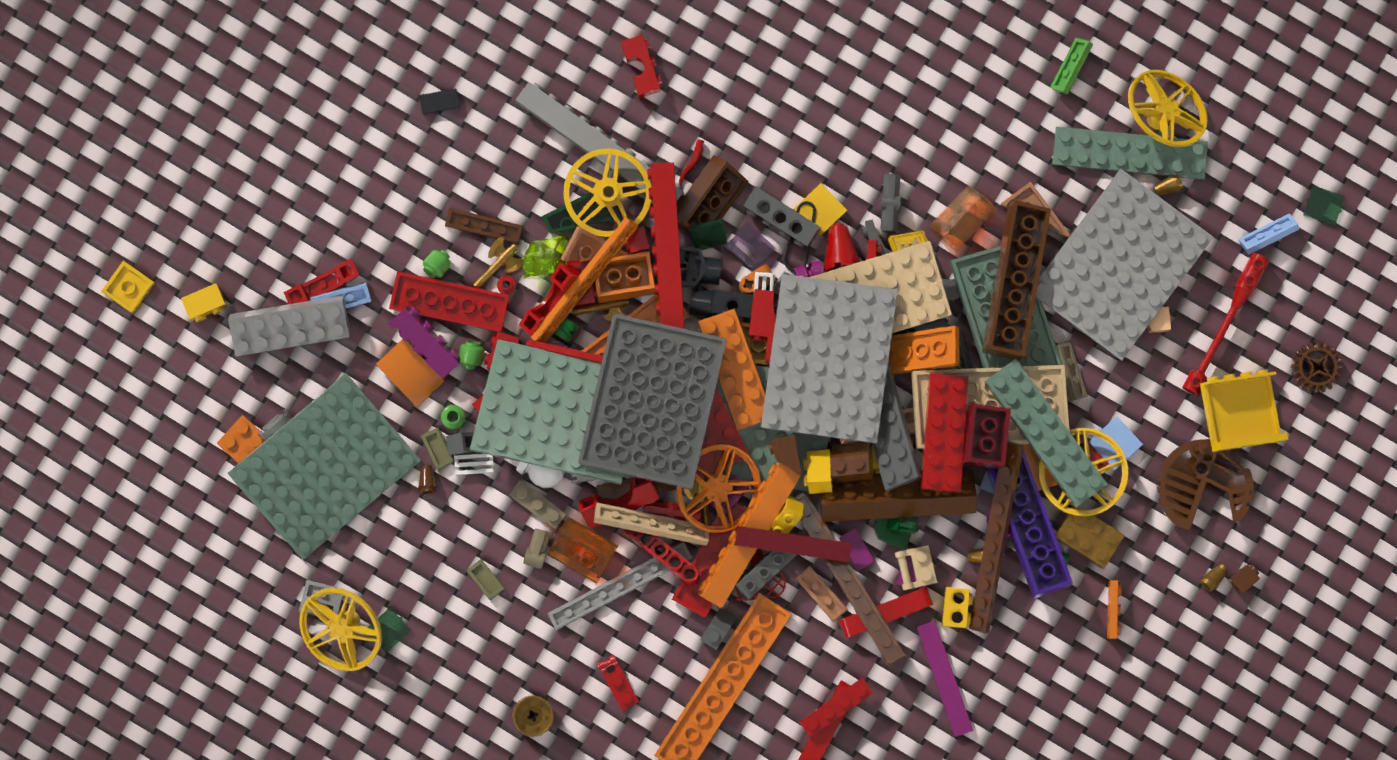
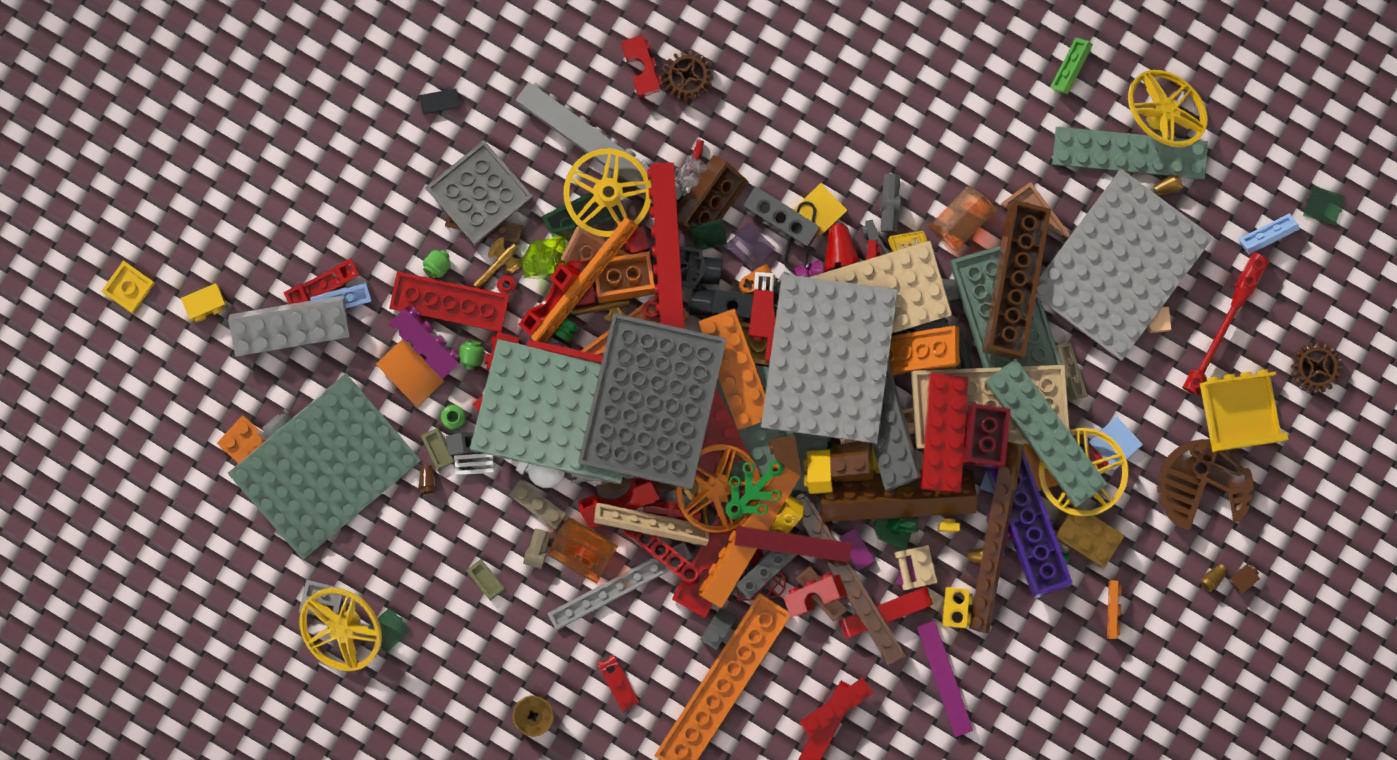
(479, 192): none -> dark grey plate
(647, 305): none -> red plate
(688, 175): none -> clear hips
(695, 79): none -> reddish brown gear
(752, 491): none -> green plant
(801, 600): none -> arch
(948, 525): none -> yellow plate

